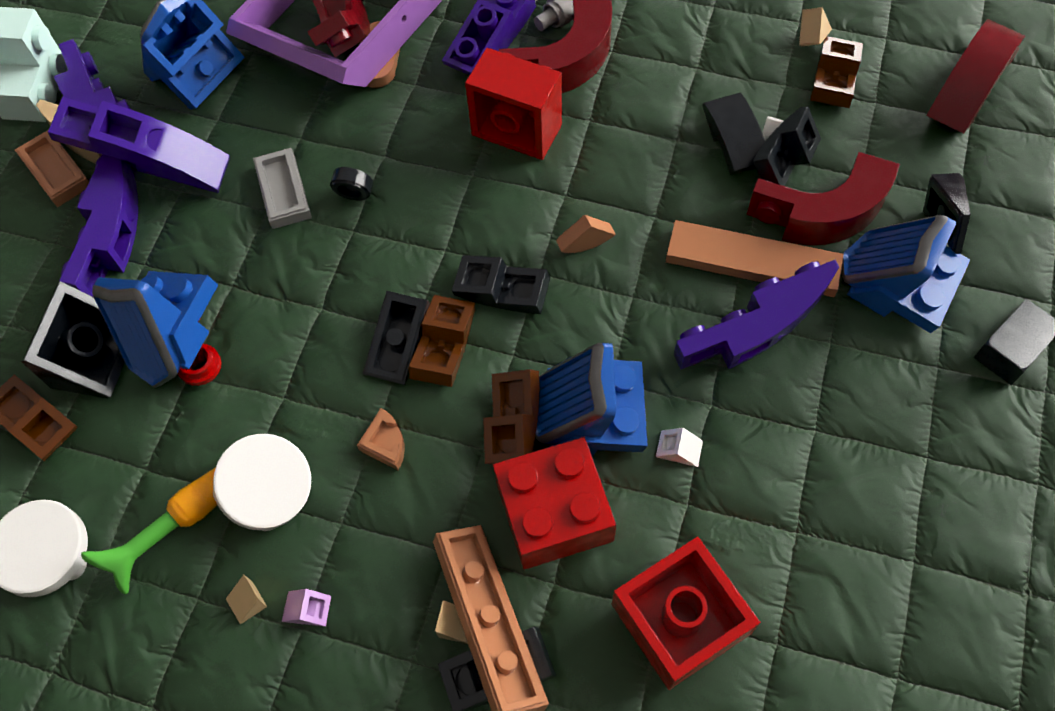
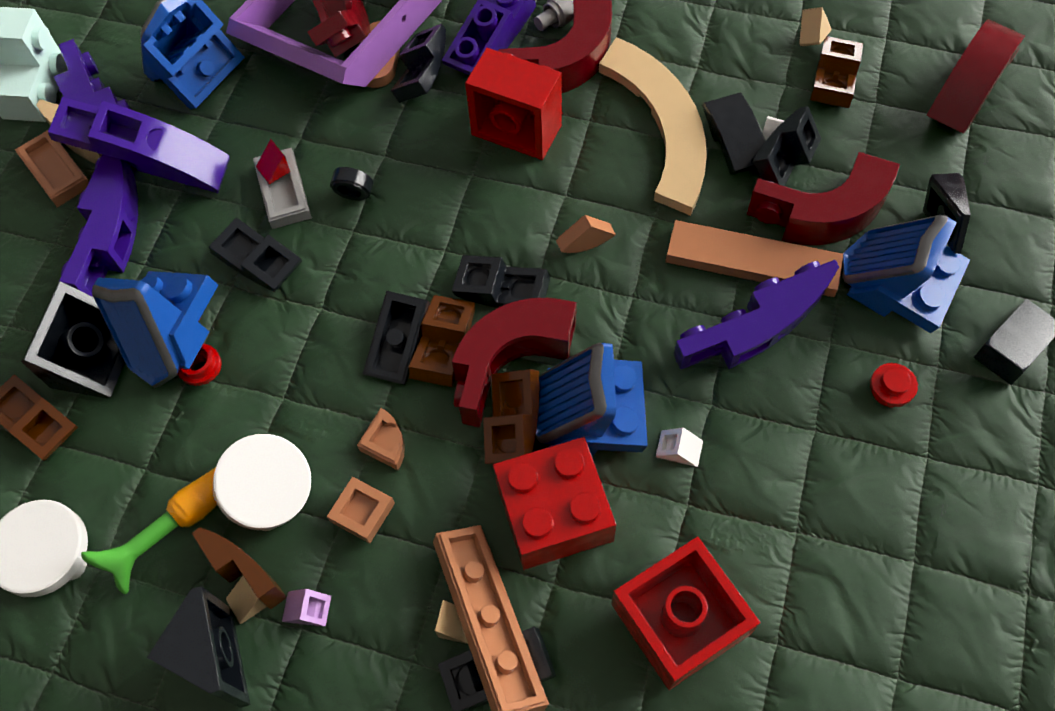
(204, 647): none -> black slope
(232, 562): none -> reddish brown slope
(254, 256): none -> black slope
(272, 163): none -> red piece
(361, 509): none -> nougat plate
(423, 60): none -> black slope
(505, 334): none -> dark red arch
(674, 115): none -> tan tile
(893, 385): none -> red plate

